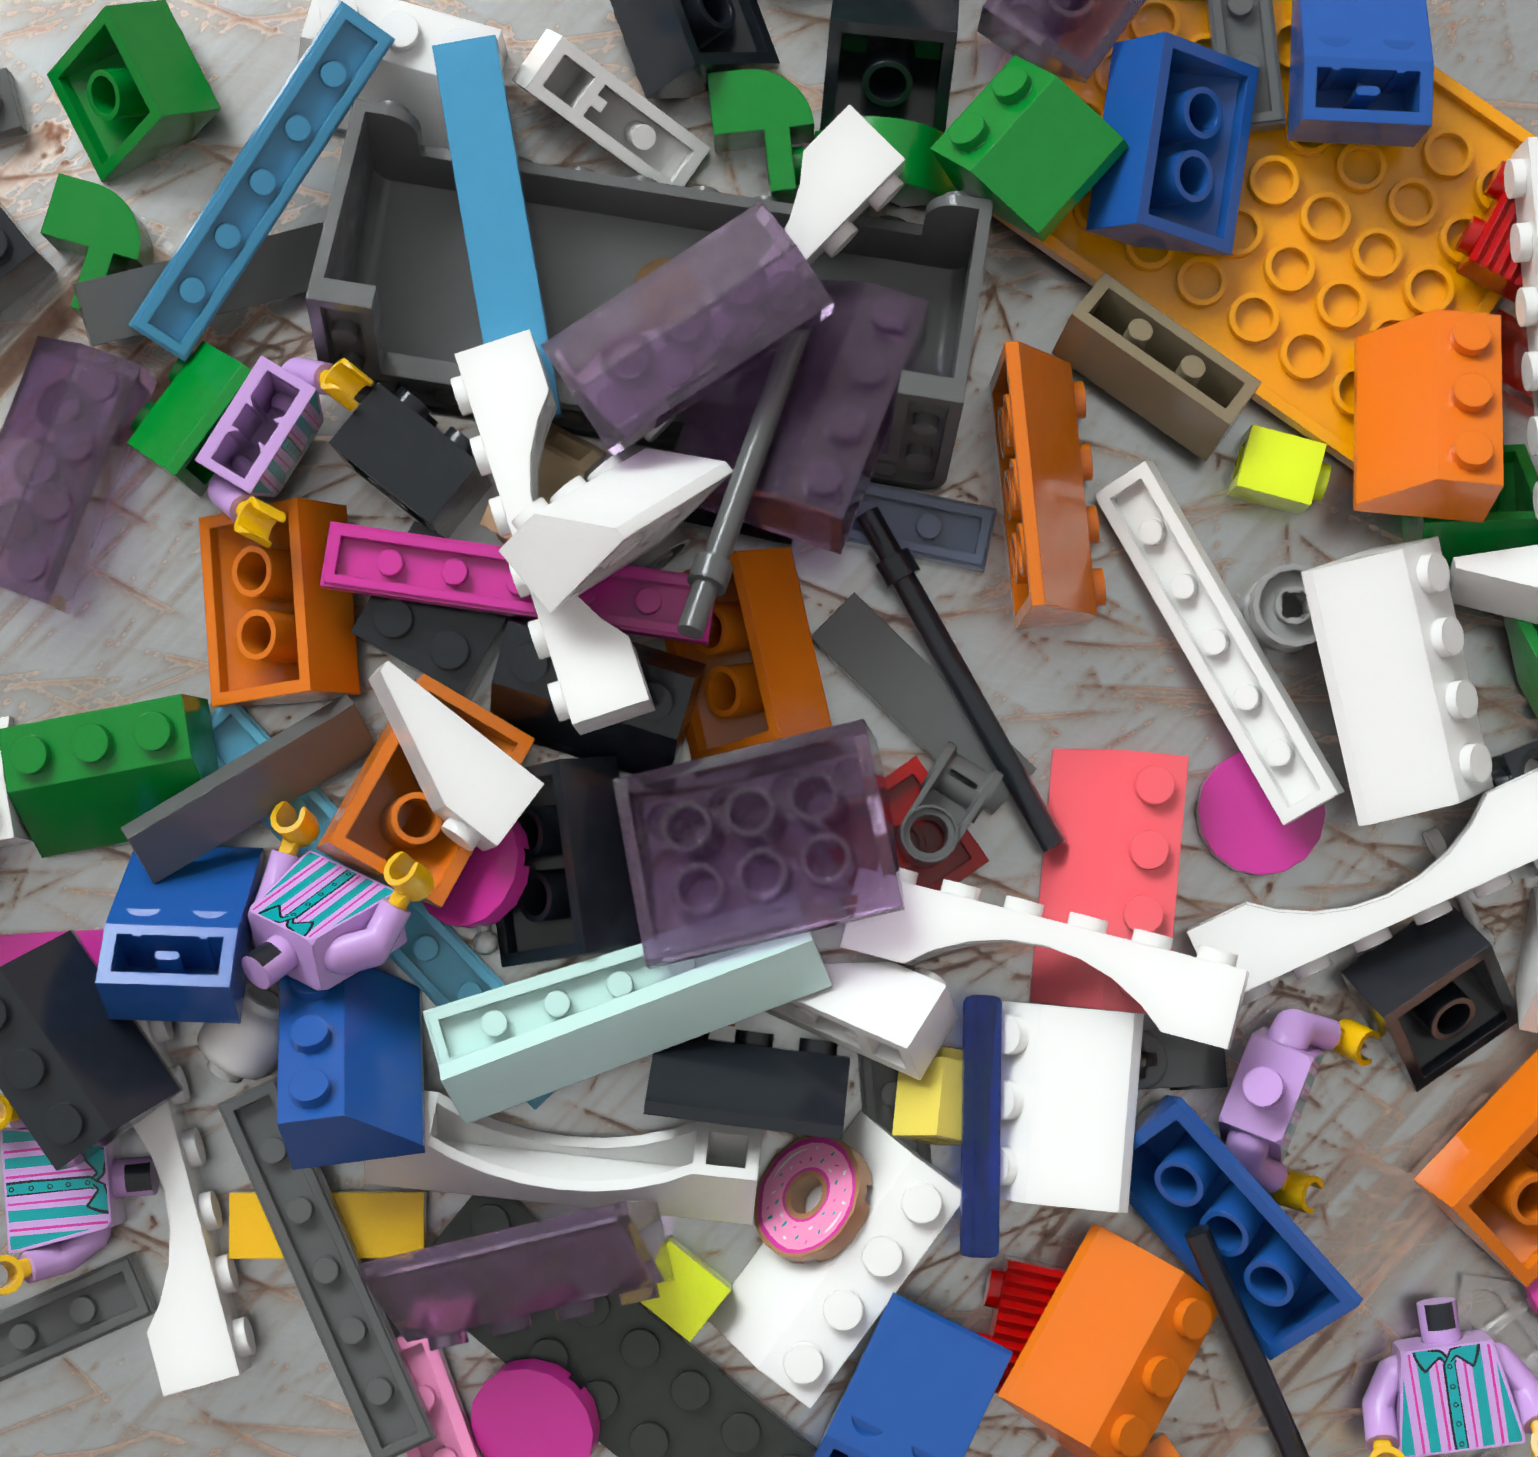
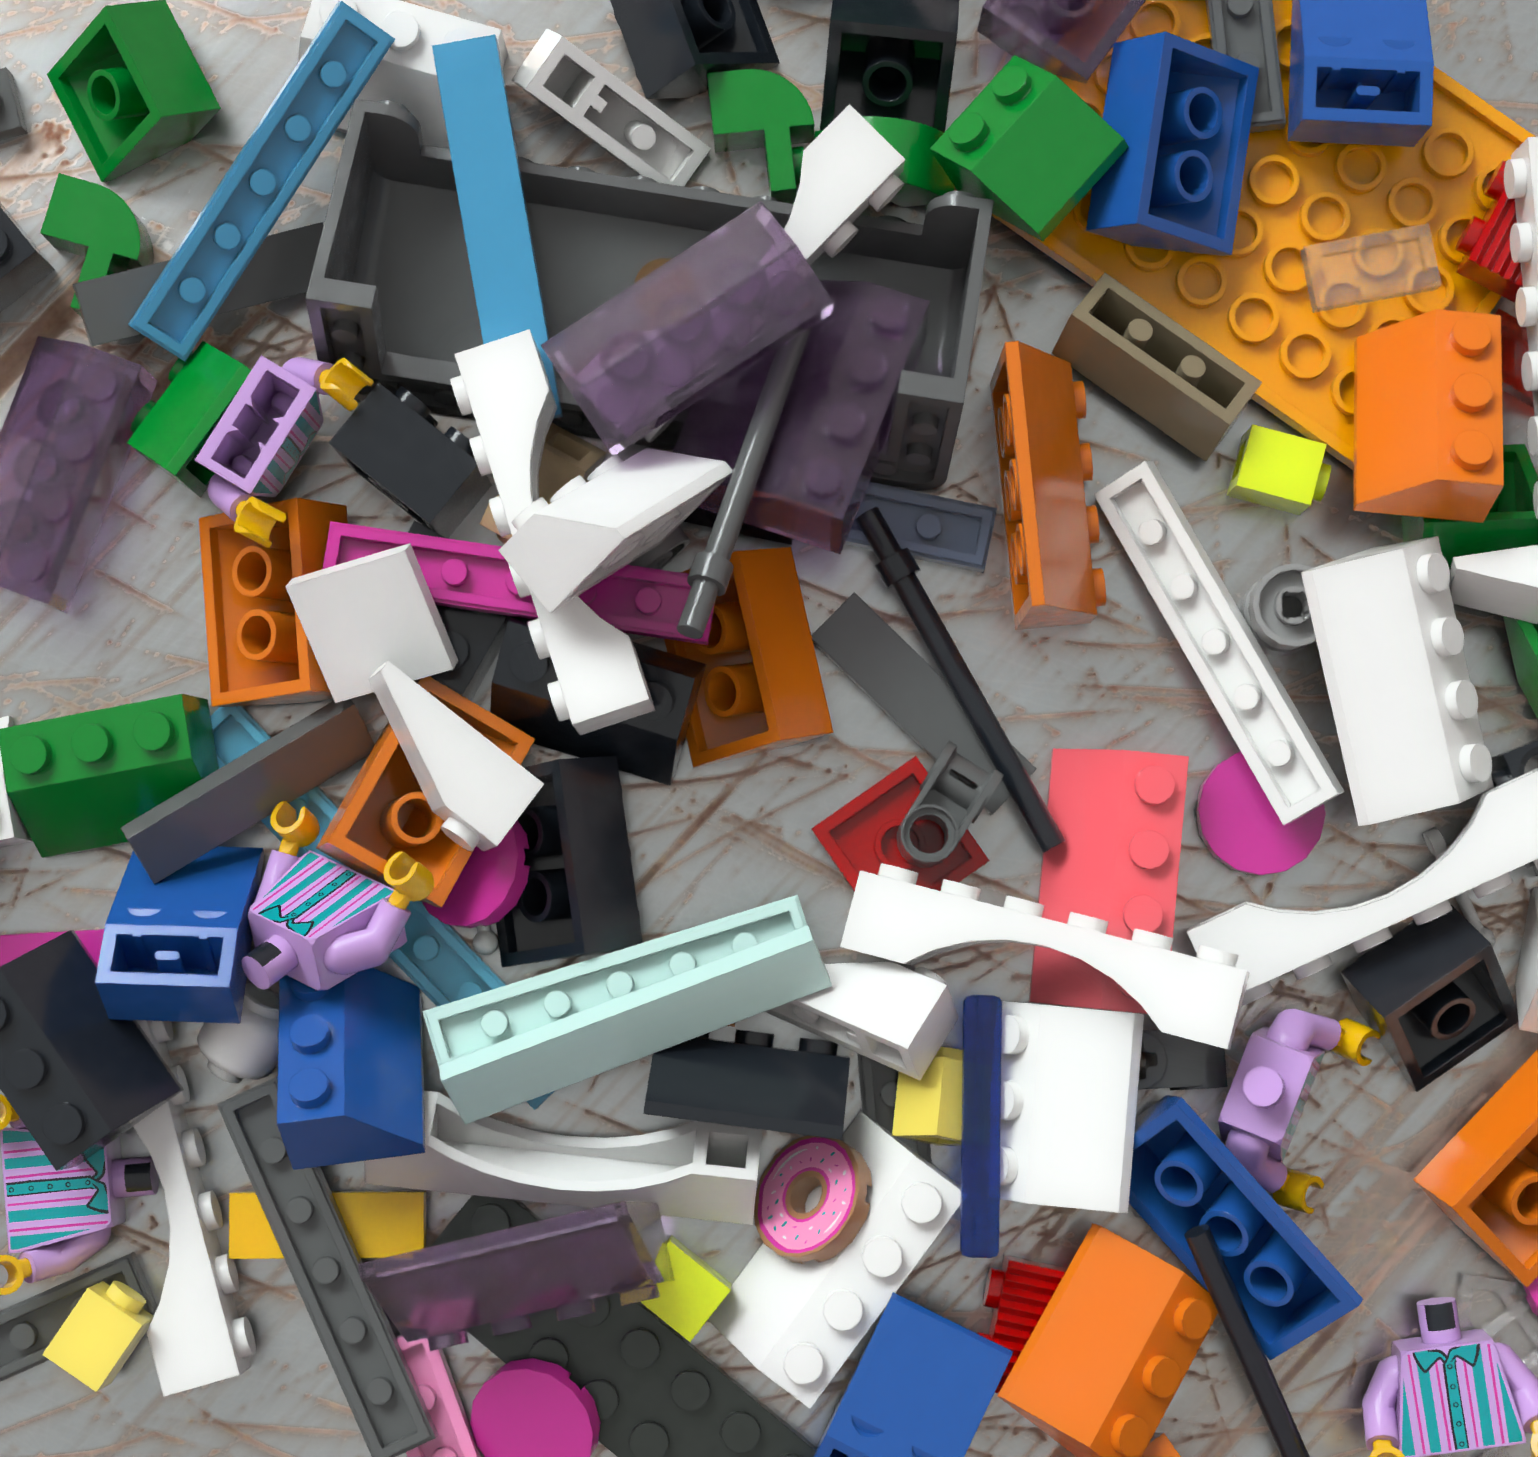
(100, 1334): none -> light yellow brick
(371, 615): none -> white tile
(759, 843): clear purple slope -> none
(1370, 267): none -> clear tile

